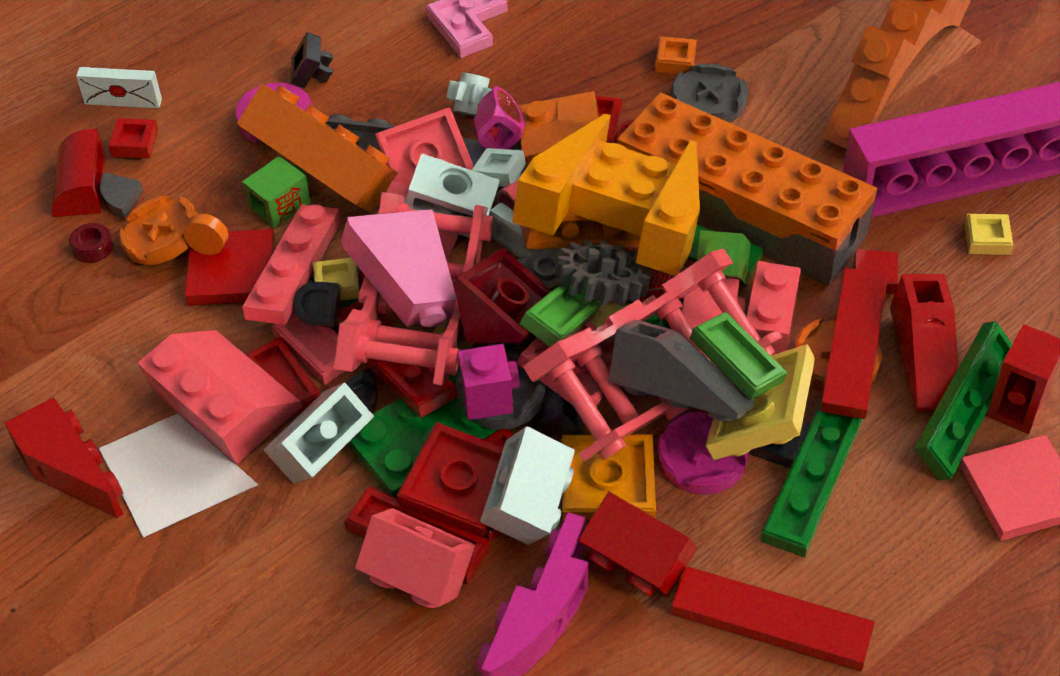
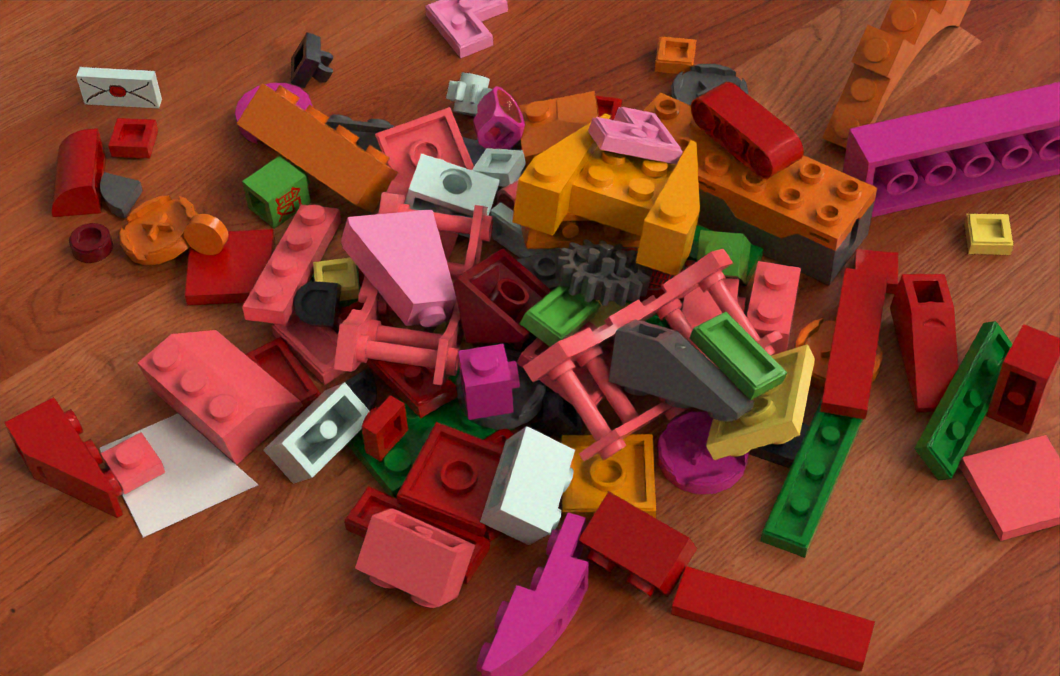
(133, 462): none -> coral plate
(384, 427): none -> red plate
(635, 134): none -> bright pink tile
(747, 130): none -> red beam

